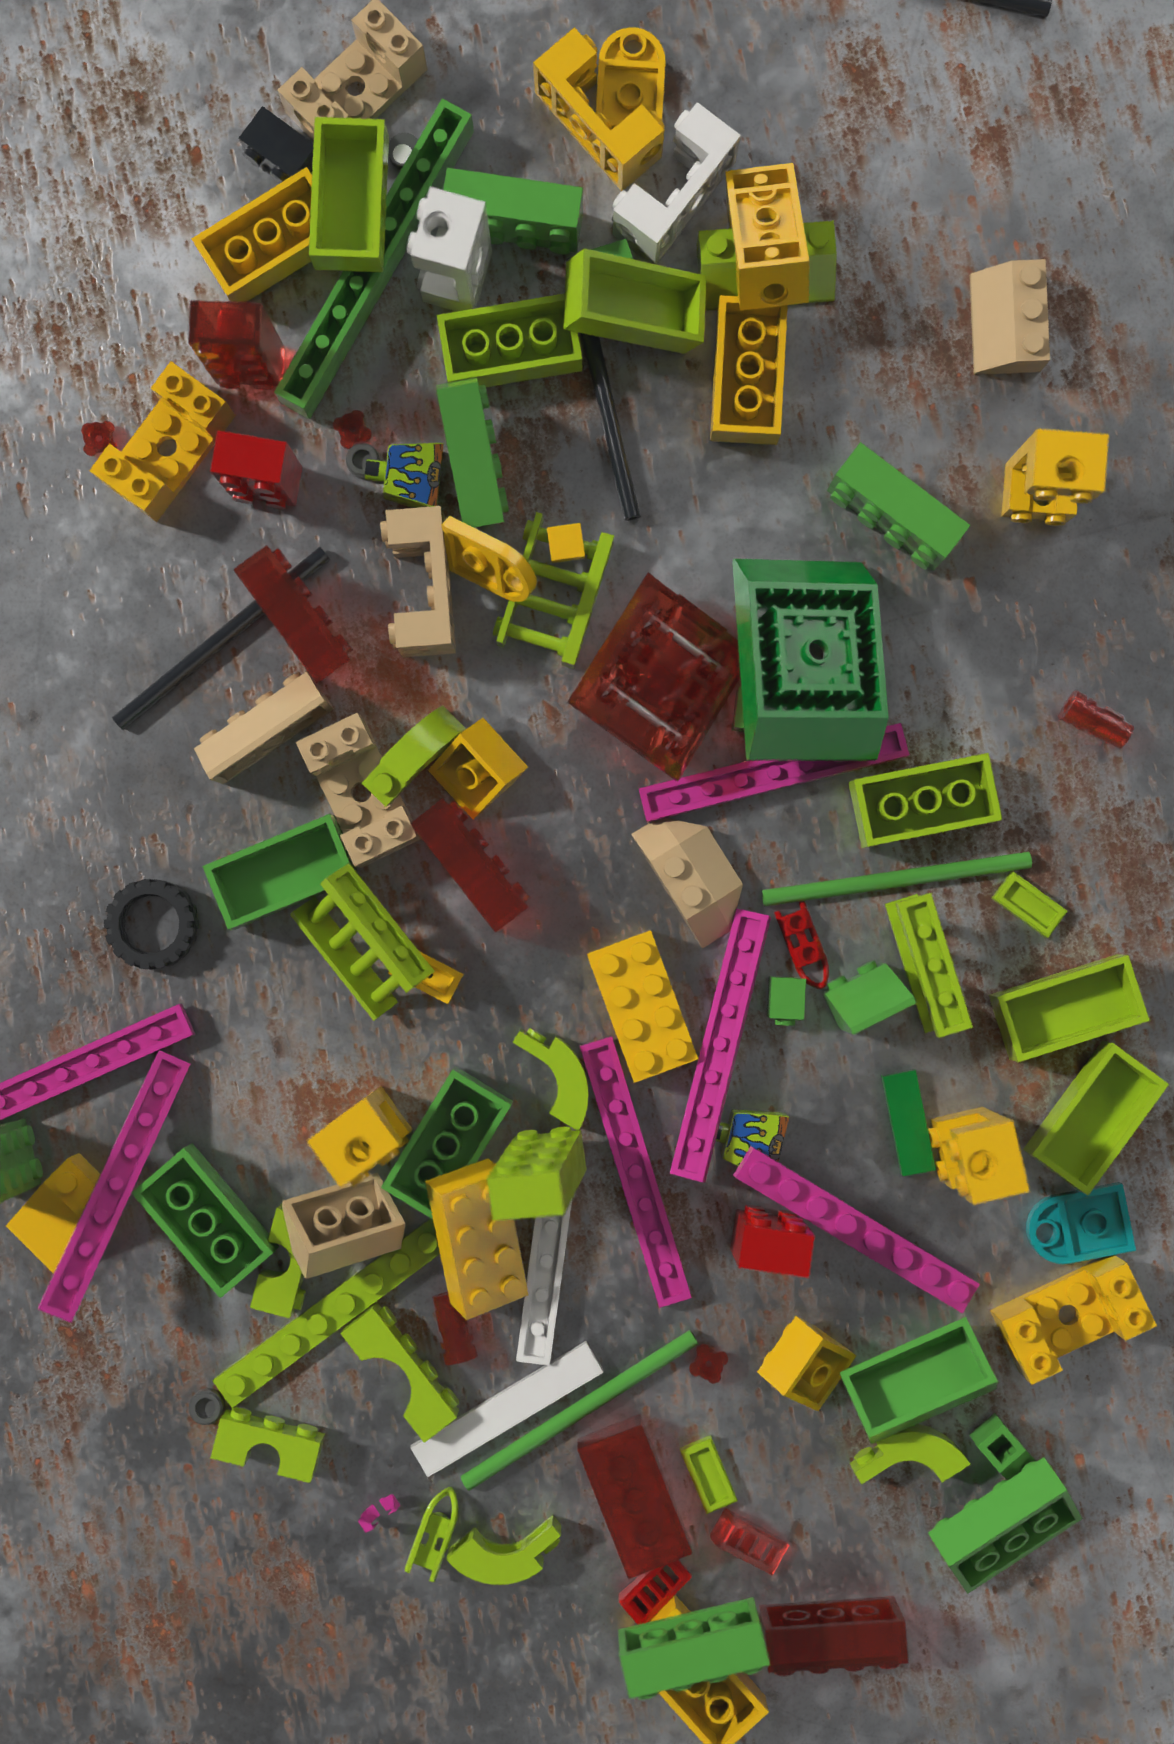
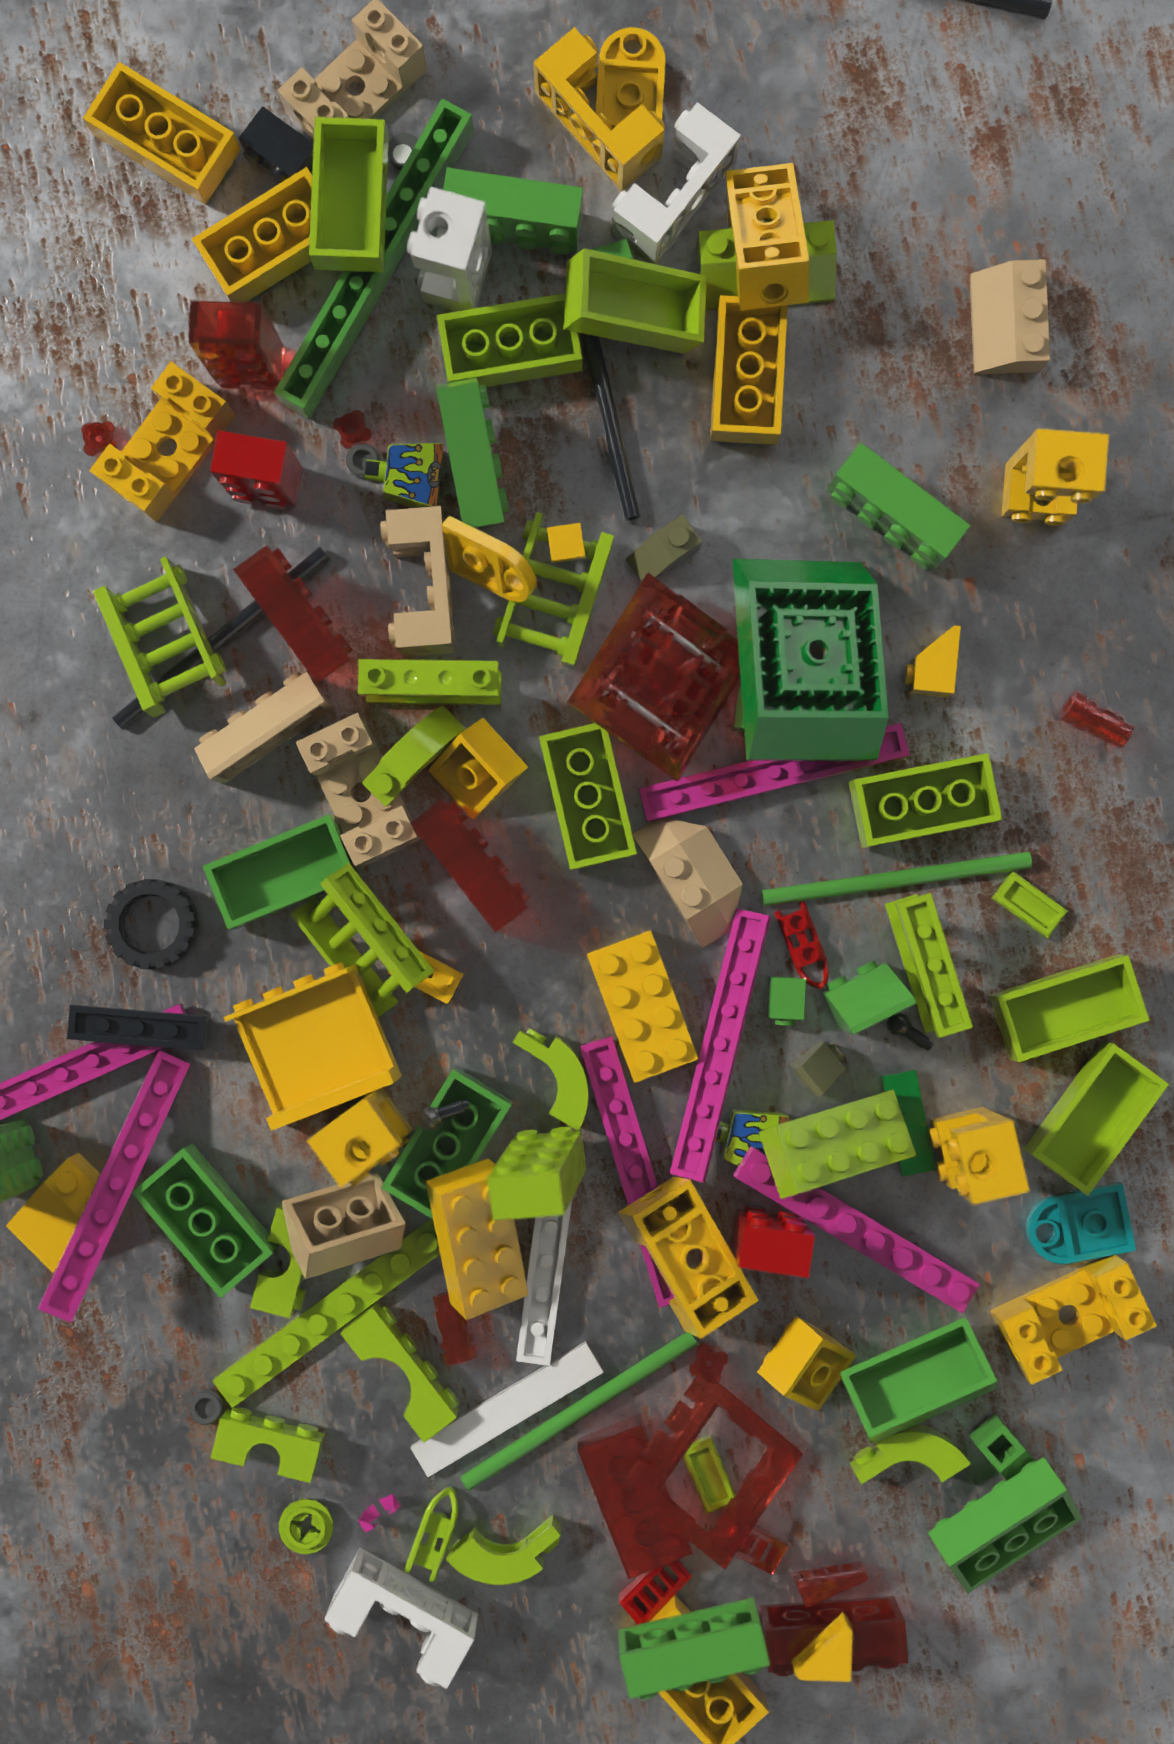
(138, 1027): none -> black plate
(140, 664): none -> lime fence
(162, 133): none -> yellow brick
(291, 1531): none -> lime gear
(315, 1044): none -> yellow panel
(430, 682): none -> lime fence
(431, 1117): none -> piece
(449, 1622): none -> white plate
(587, 796): none -> lime brick
(665, 549): none -> olive slope
(670, 1225): none -> yellow plate
(758, 1486): none -> clear red hinge
(819, 1067): none -> olive slope
(825, 1582): none -> clear red slope
(828, 1654): none -> yellow slope
(836, 1143): none -> lime piece
(901, 1026): none -> black piece
(935, 667): none -> yellow slope

